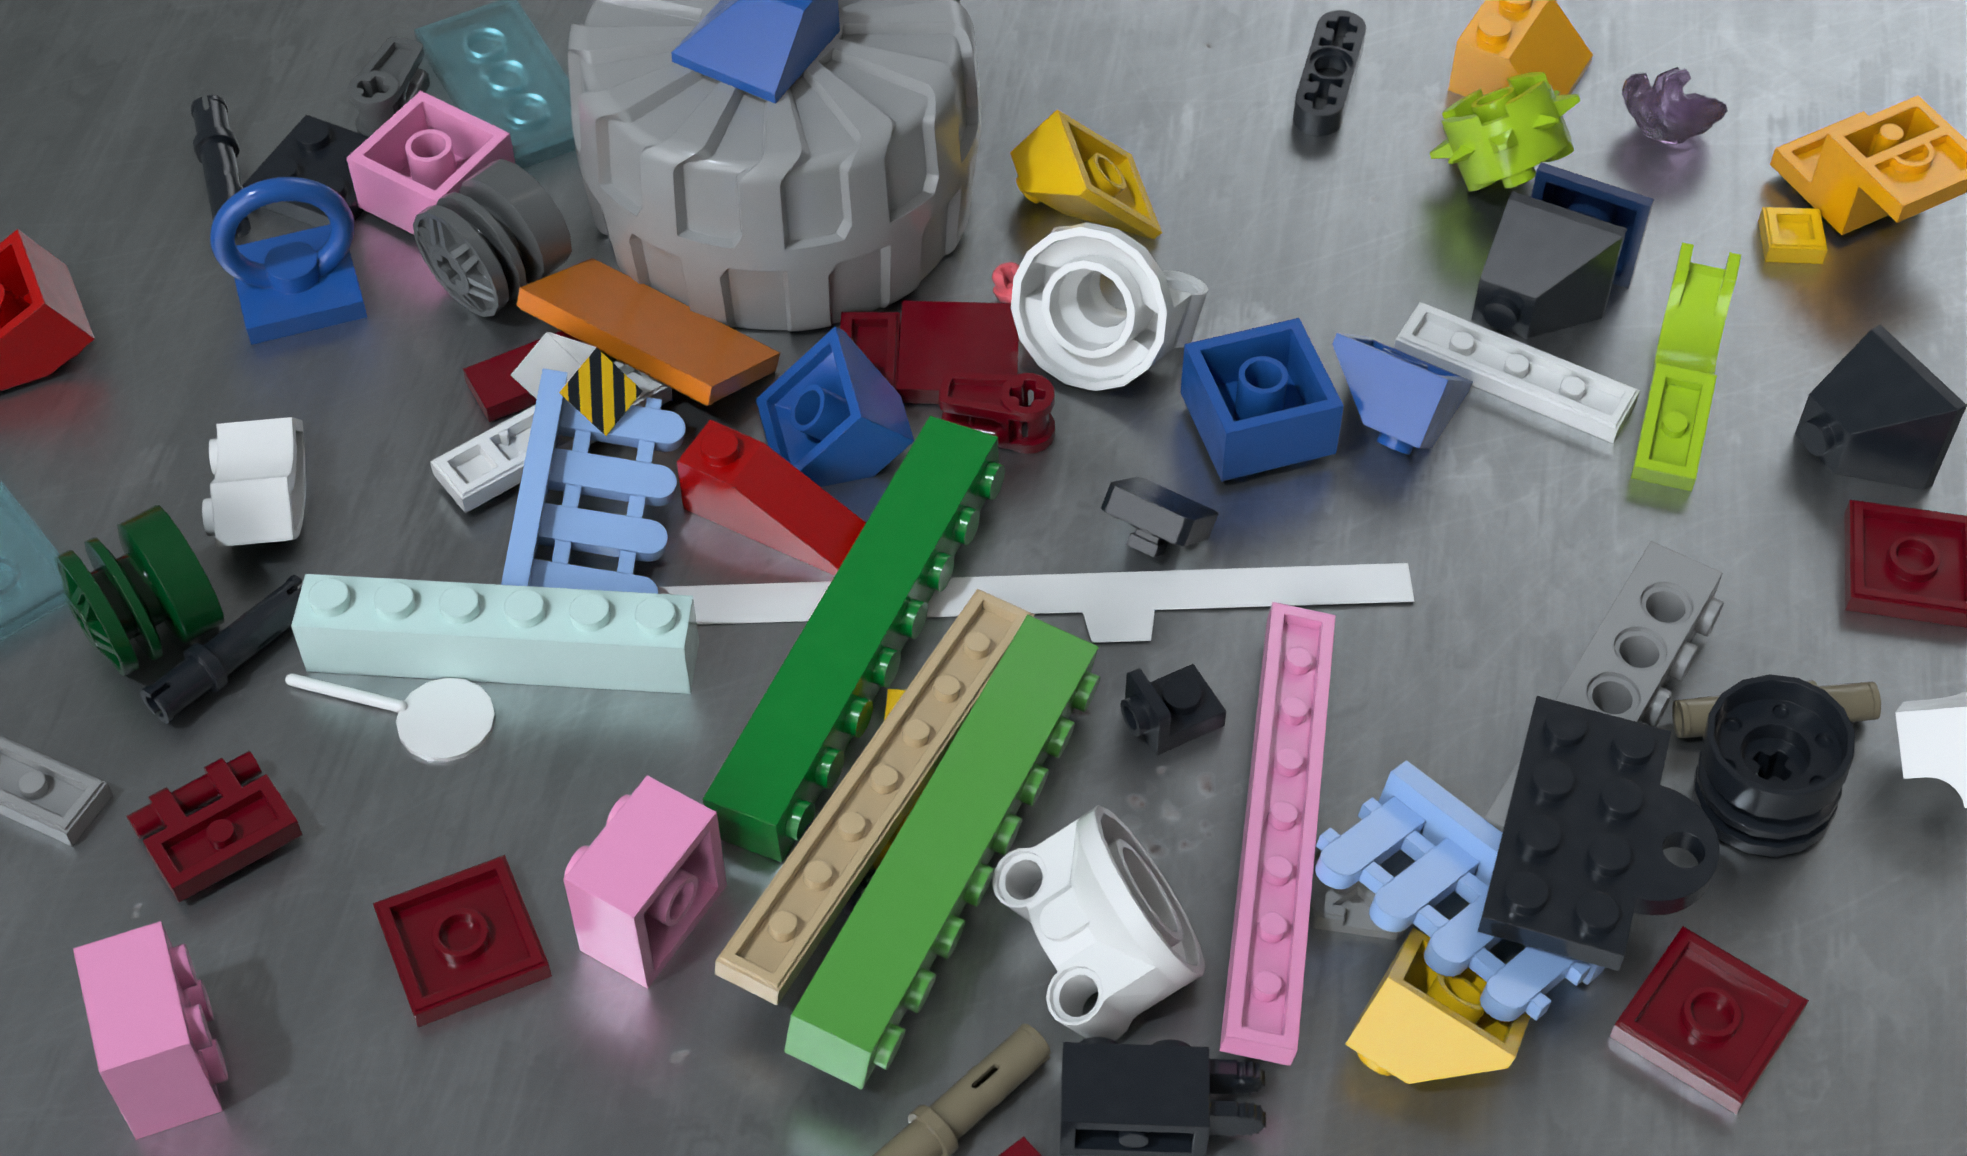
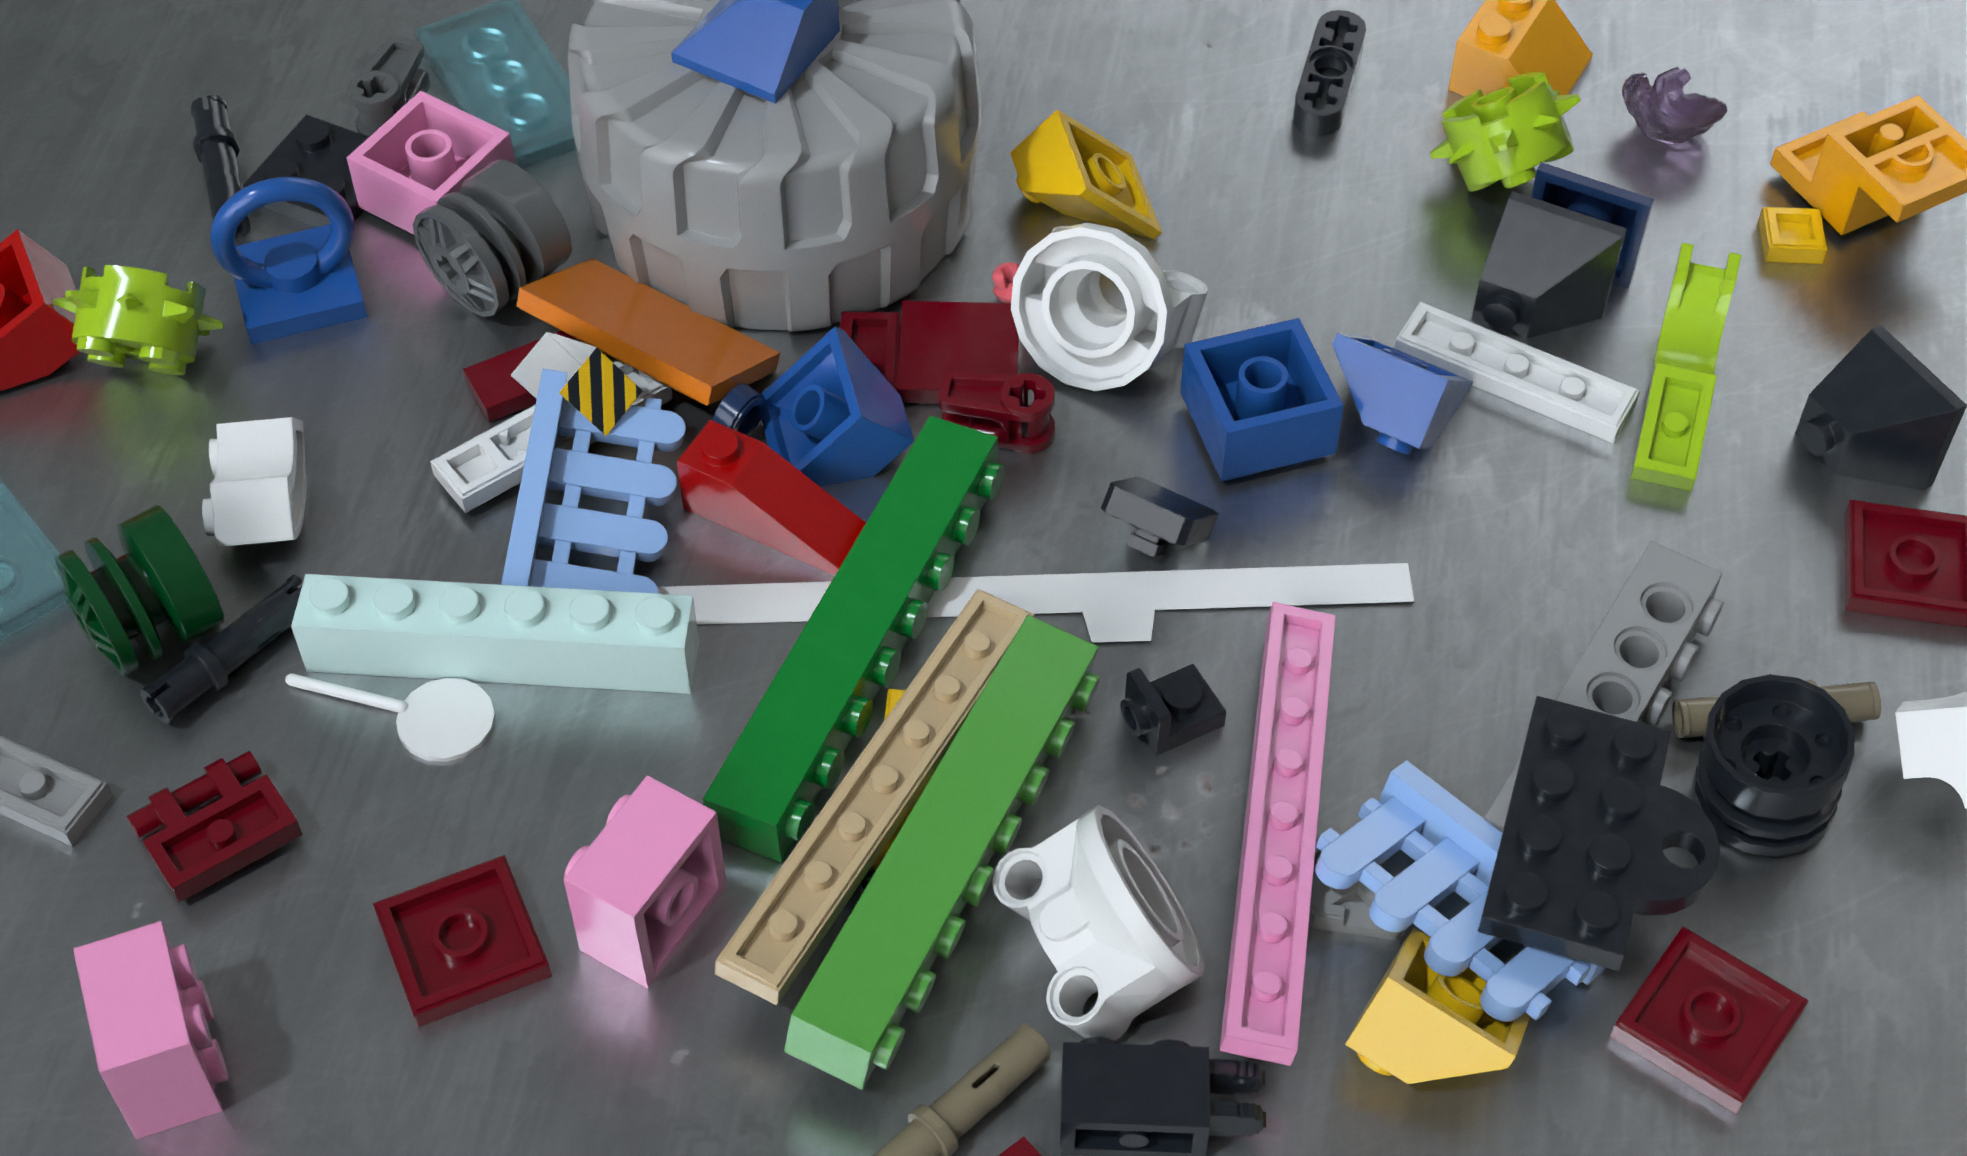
(137, 318): none -> lime brick
(741, 409): none -> dark blue tile

